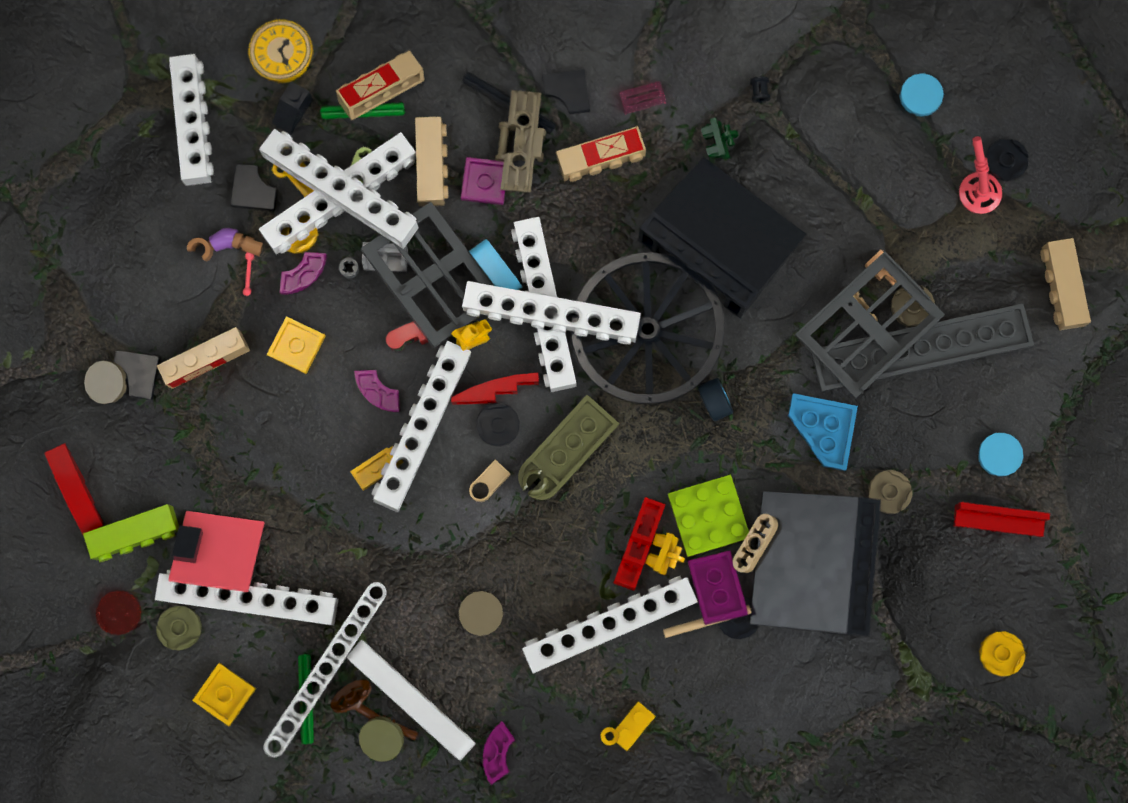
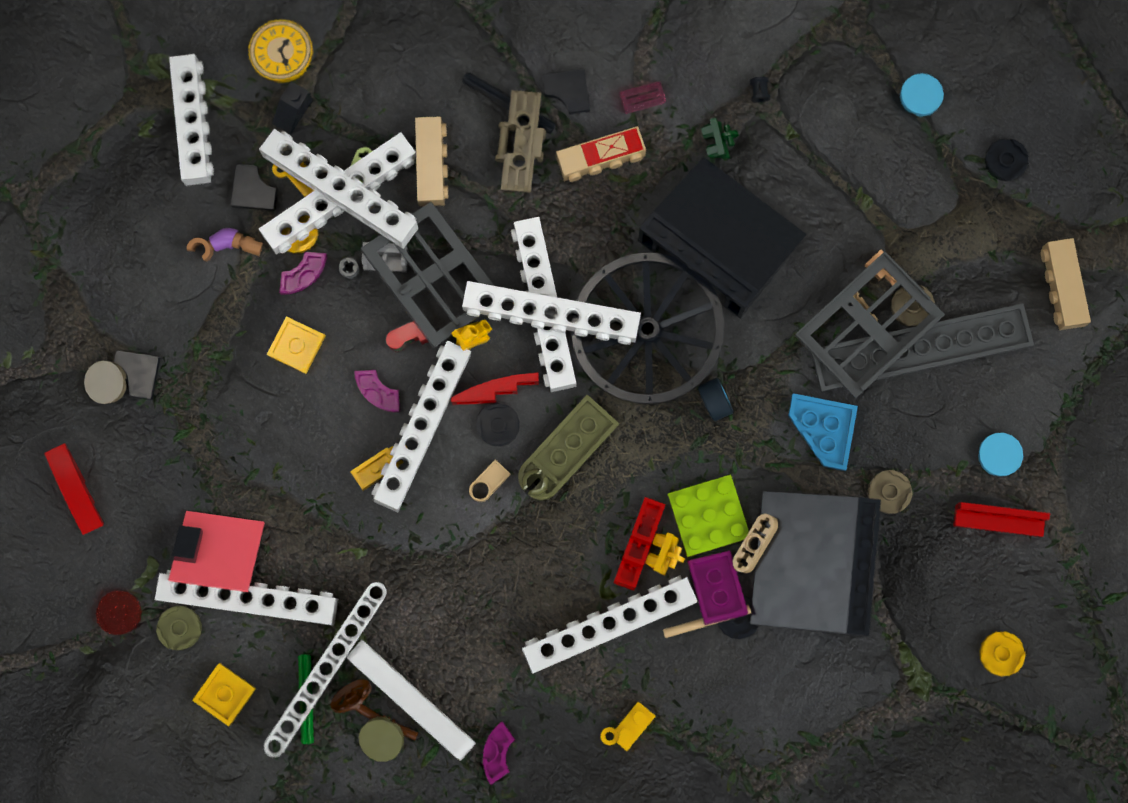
(132, 532): lime brick -> none
(203, 358): tan brick -> none
(246, 291): coral hinge -> none
(380, 85): tan brick -> none
(384, 109): green axle -> none
(480, 613): dark tan tile -> none
(483, 181): magenta tile -> none
(494, 266): medium azure beam -> none
(980, 188): coral dish -> none

